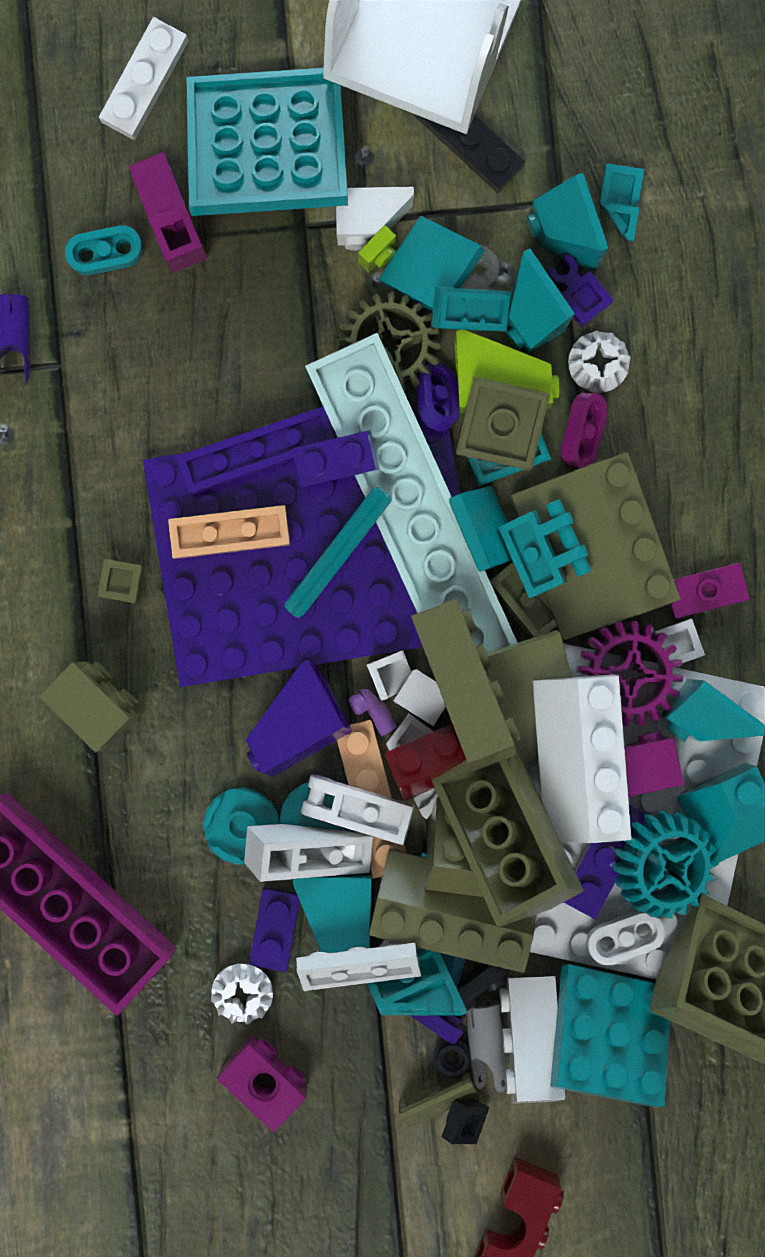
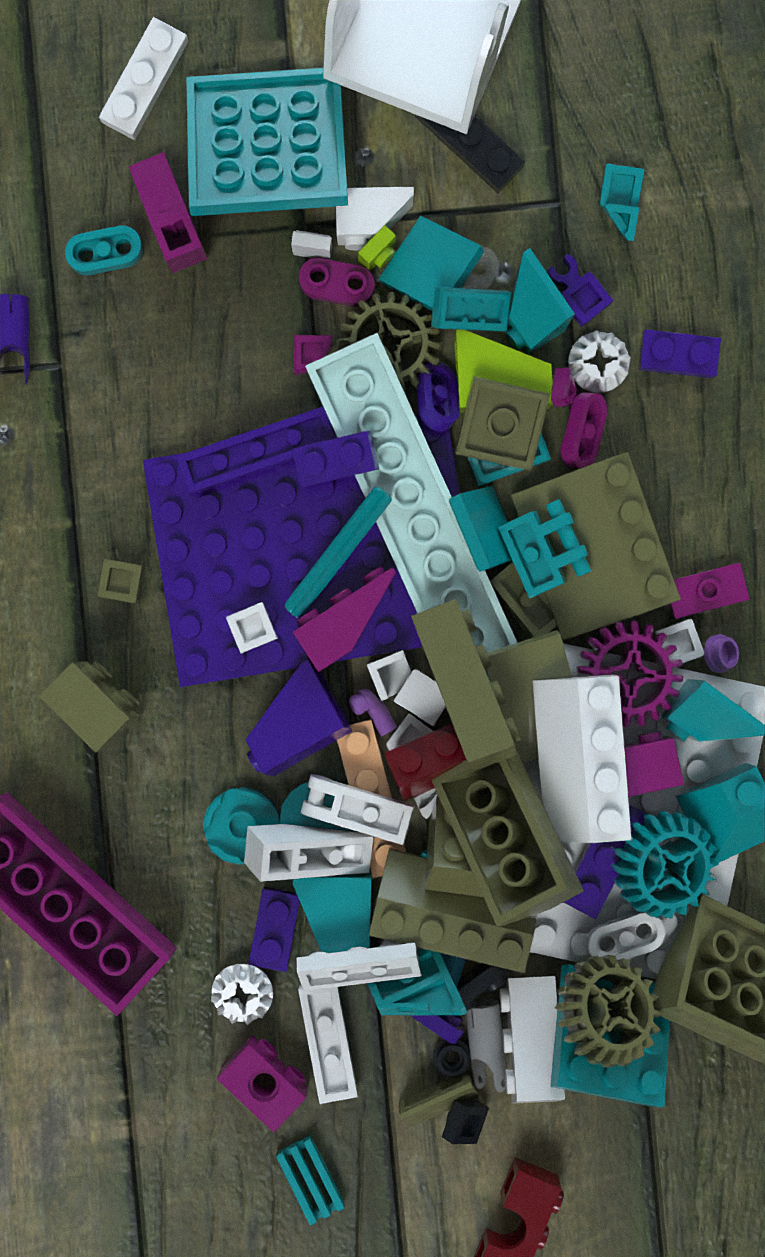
(229, 532): light nougat plate -> none
(251, 627): none -> white plate
(310, 349): none -> magenta tile
(312, 245): none -> white tile
(324, 1209): none -> teal tile
(328, 1044): none -> white plate
(335, 284): none -> magenta plate
(337, 630): none -> magenta slope
(564, 388): none -> magenta tile
(569, 223): teal slope -> none
(628, 1011): none -> olive gear
(679, 354): none -> dark purple plate
(721, 653): none -> medium lavender plate

